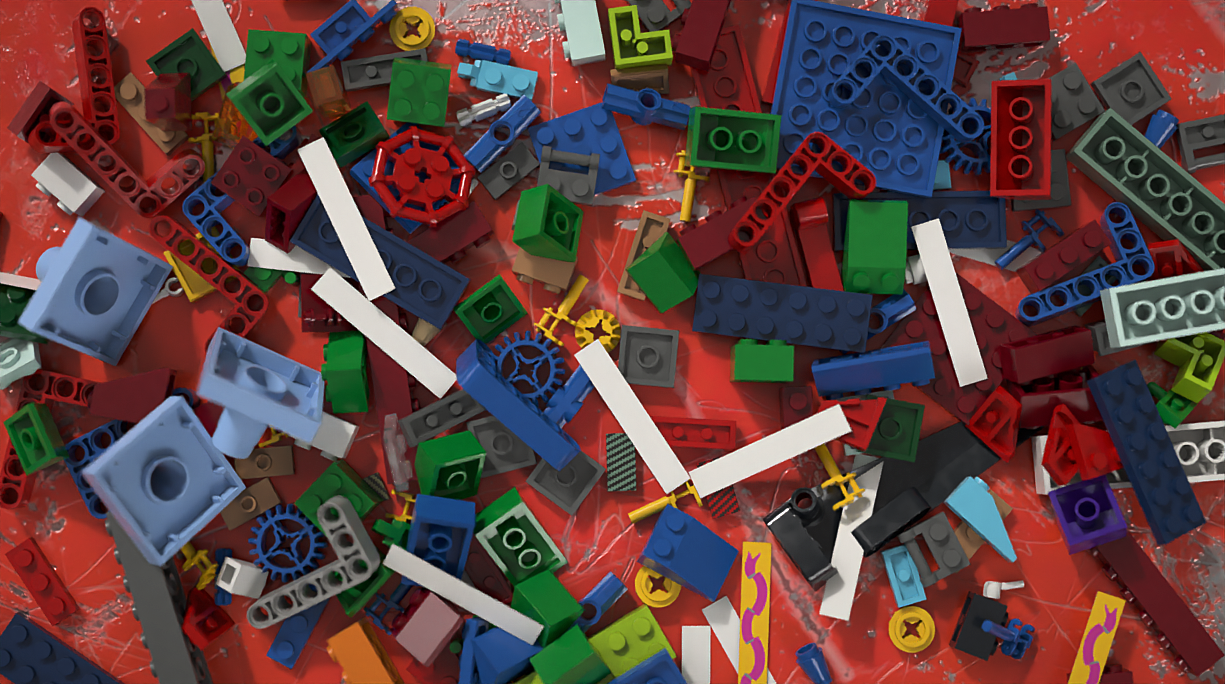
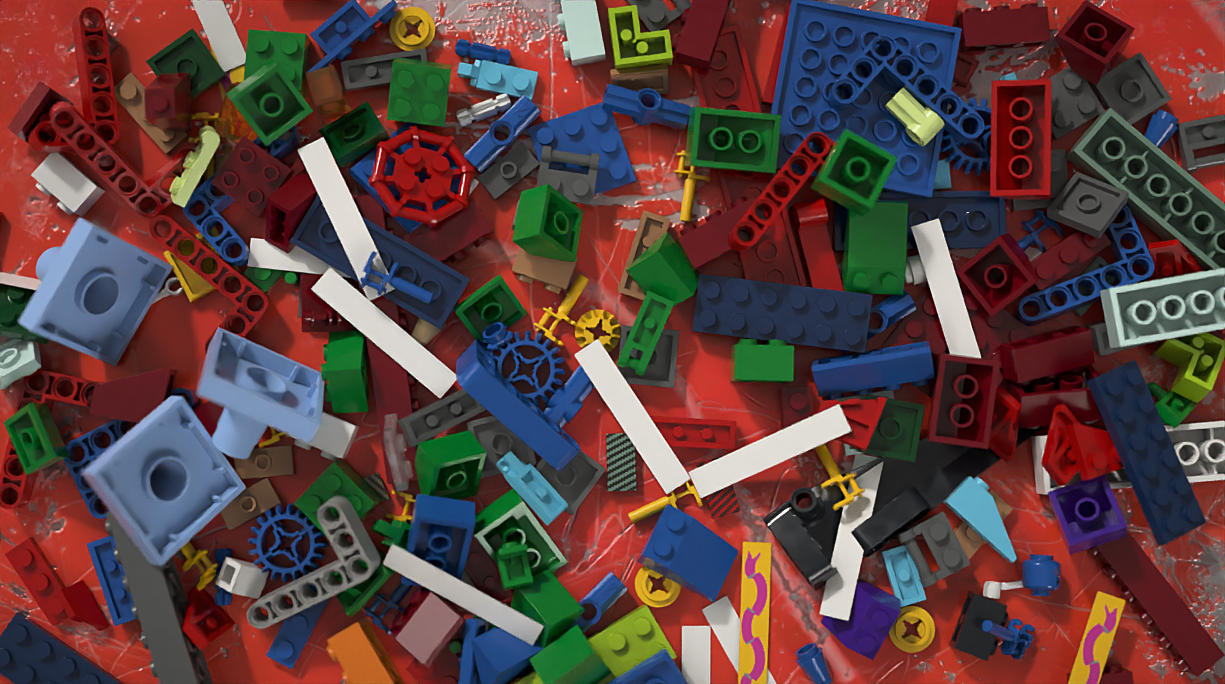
(81, 605): none -> red tile
(111, 579): none -> blue plate
(195, 165): none -> yellowish green plate
(394, 281): none -> blue piece
(496, 335): none -> blue plate
(514, 565): none -> green bracket
(532, 487): none -> medium azure hinge
(645, 332): none -> green plate
(854, 172): none -> green brick
(869, 620): none -> dark purple slope
(920, 122): none -> yellowish green piece
(963, 400): none -> dark red slope
(998, 274): none -> dark red slope
(1041, 574): none -> blue head
(1088, 204): none -> dark grey plate
(1093, 41): none -> dark red slope

